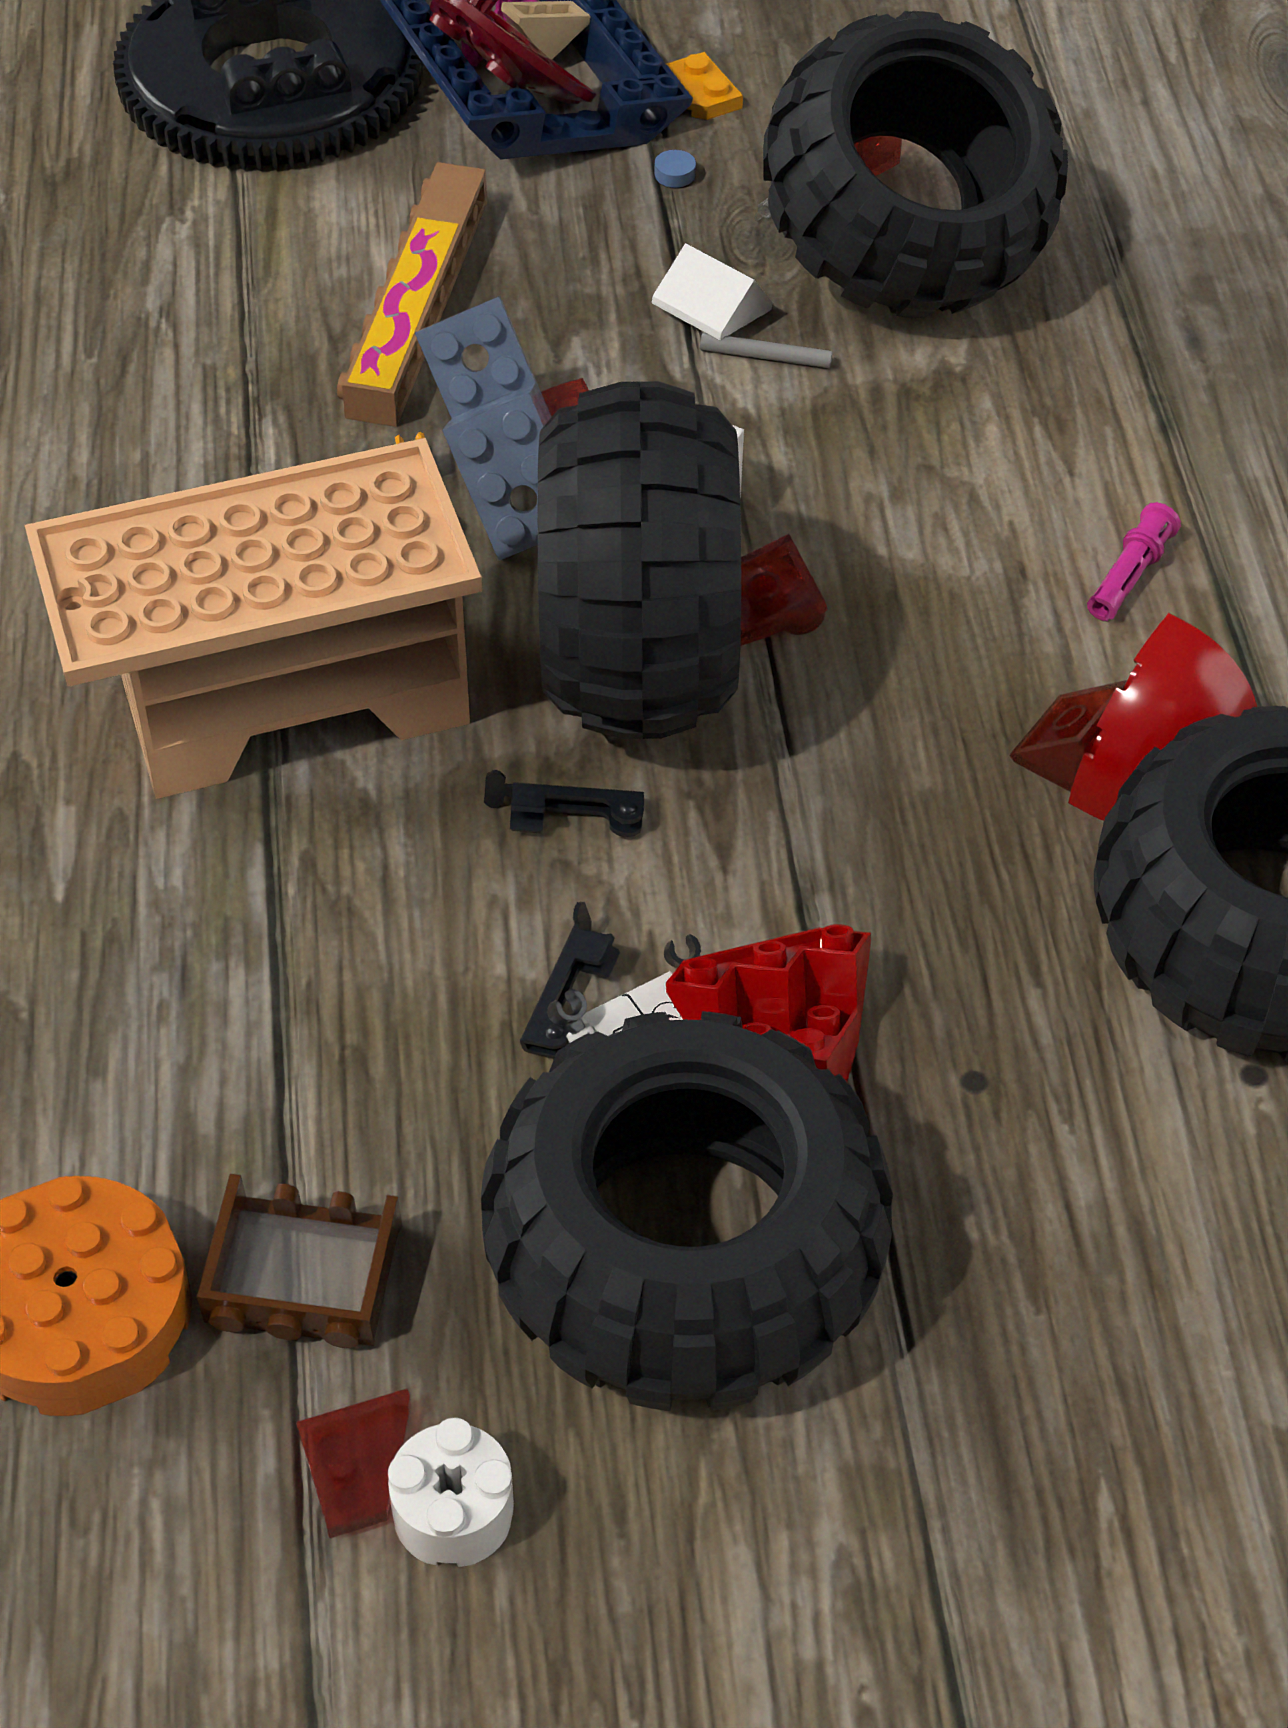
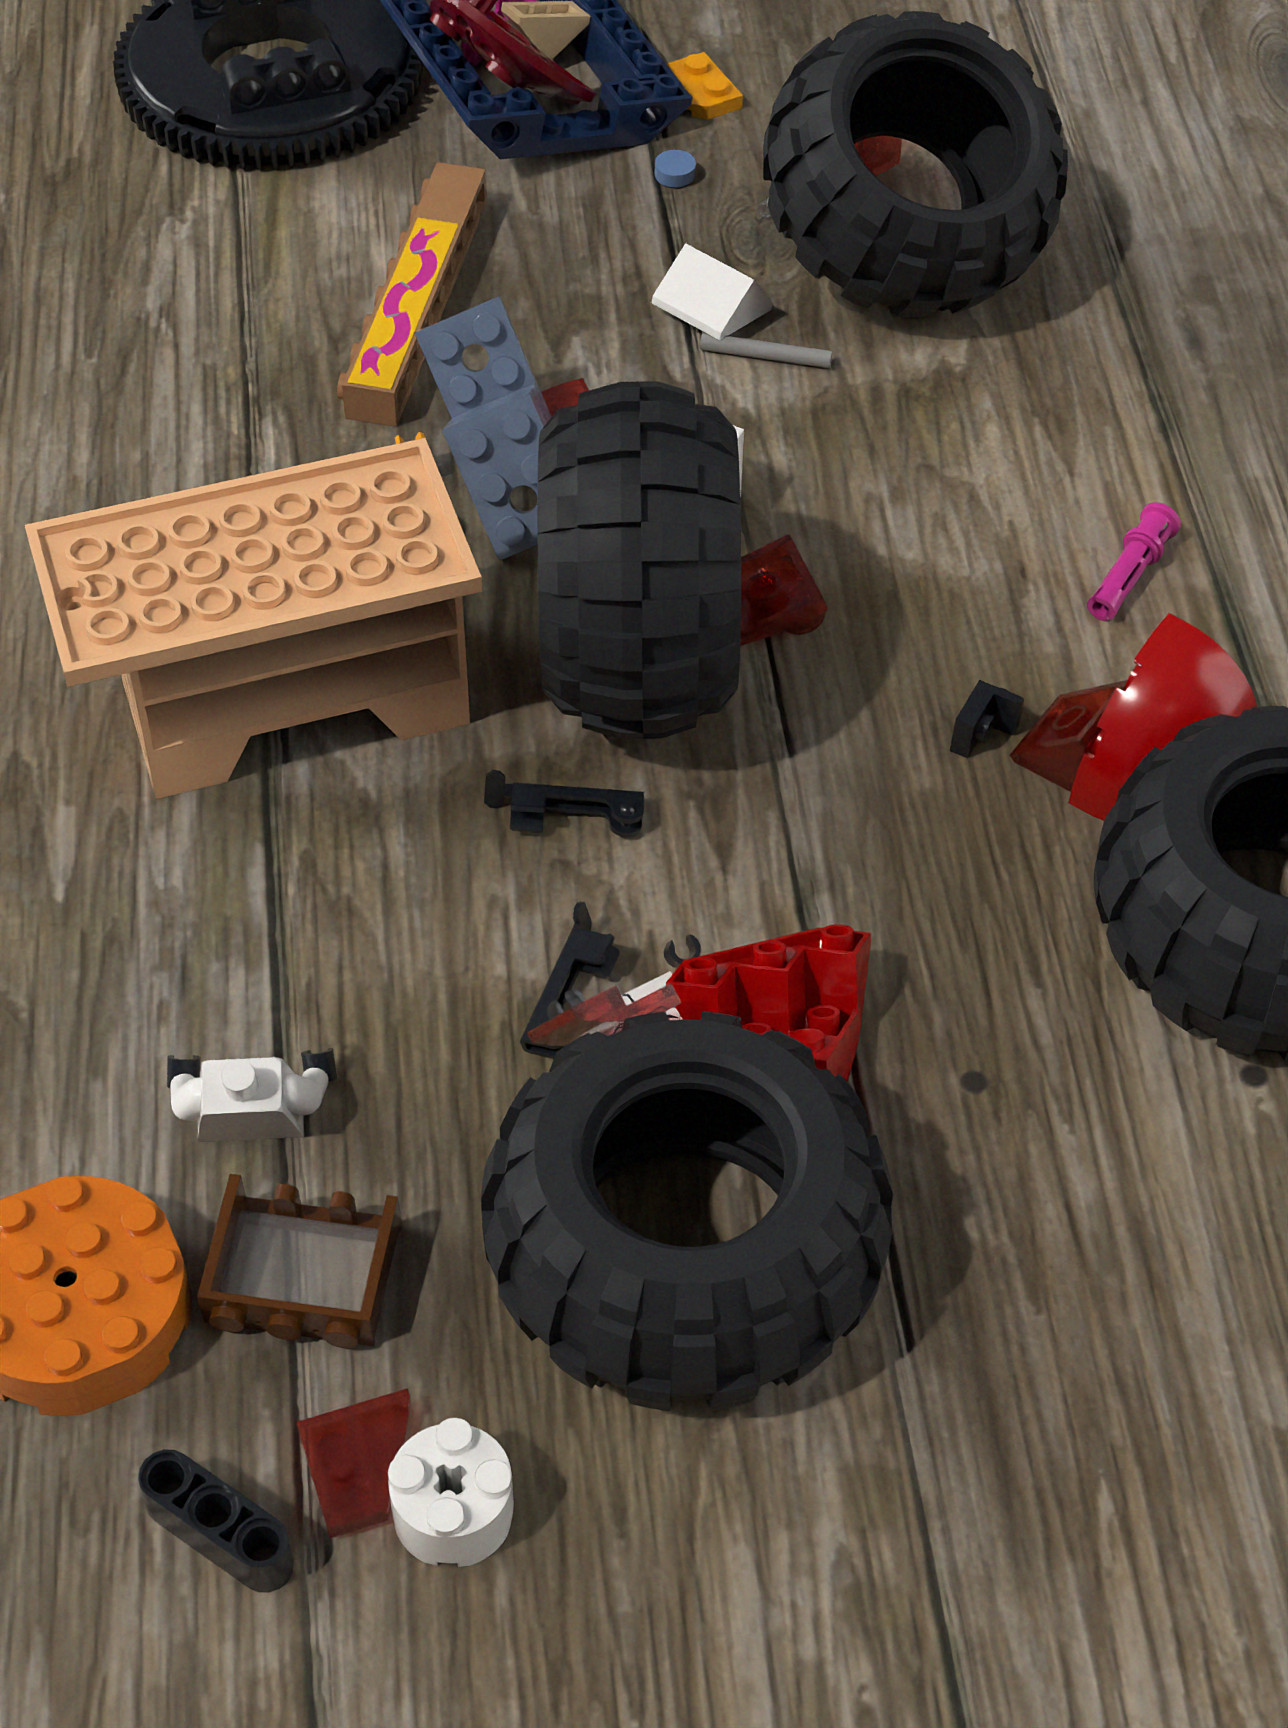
(205, 1496): none -> black beam
(248, 1095): none -> white torso
(602, 1014): none -> clear red slope
(984, 710): none -> black bracket

